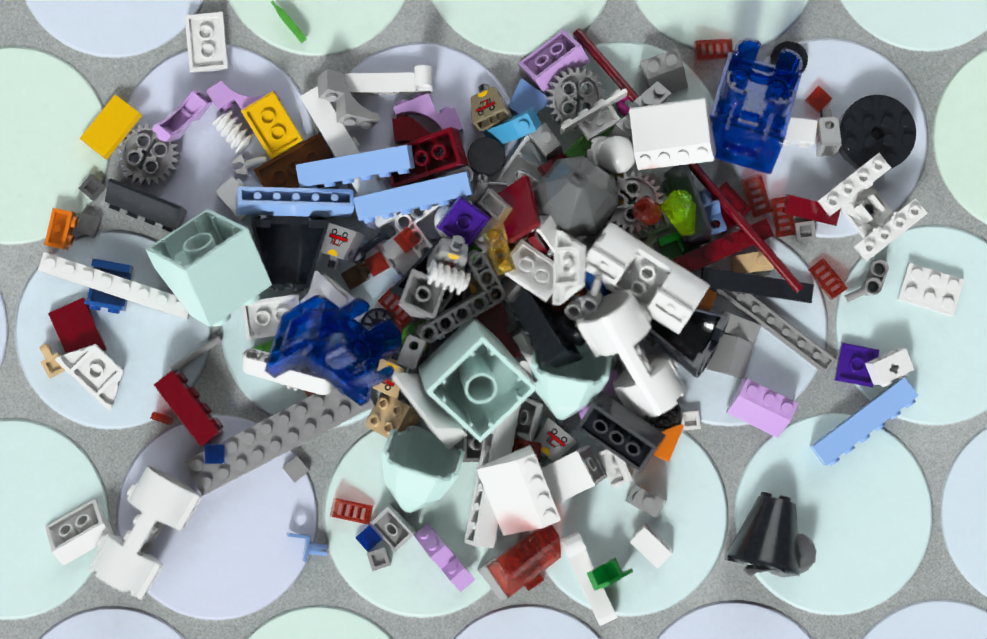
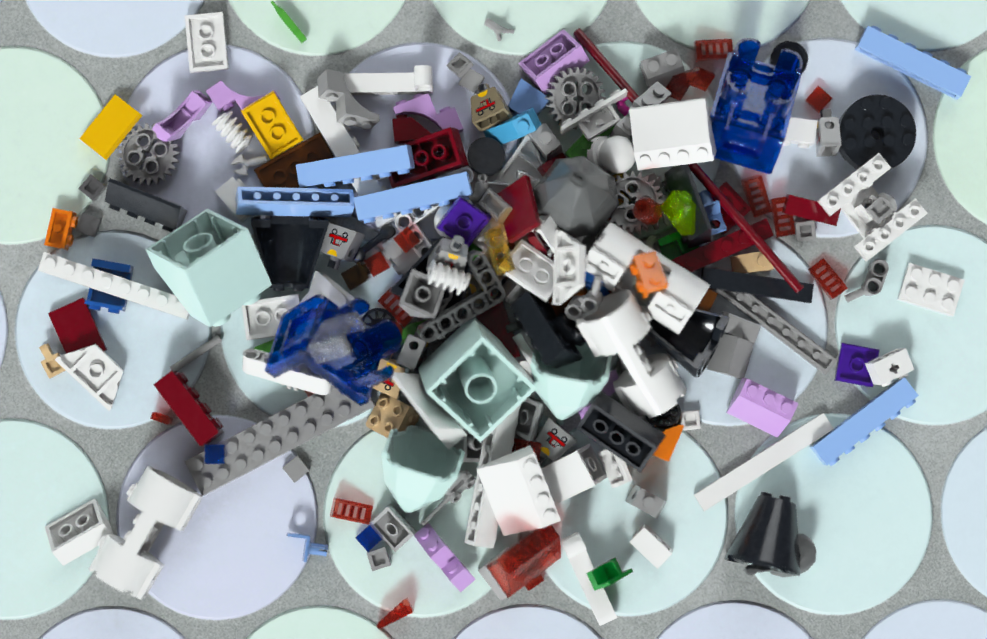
(330, 339): none -> clear panel
(401, 610): none -> clear red slope
(459, 65): none -> light grey tile
(464, 480): none -> light grey piece
(471, 80): none -> light grey tile
(497, 28): none -> light grey bar
(648, 273): none -> orange bracket
(695, 77): none -> clear red tile
(763, 461): none -> white tile
(881, 207): none -> light grey tile
(913, 62): none -> light blue brick

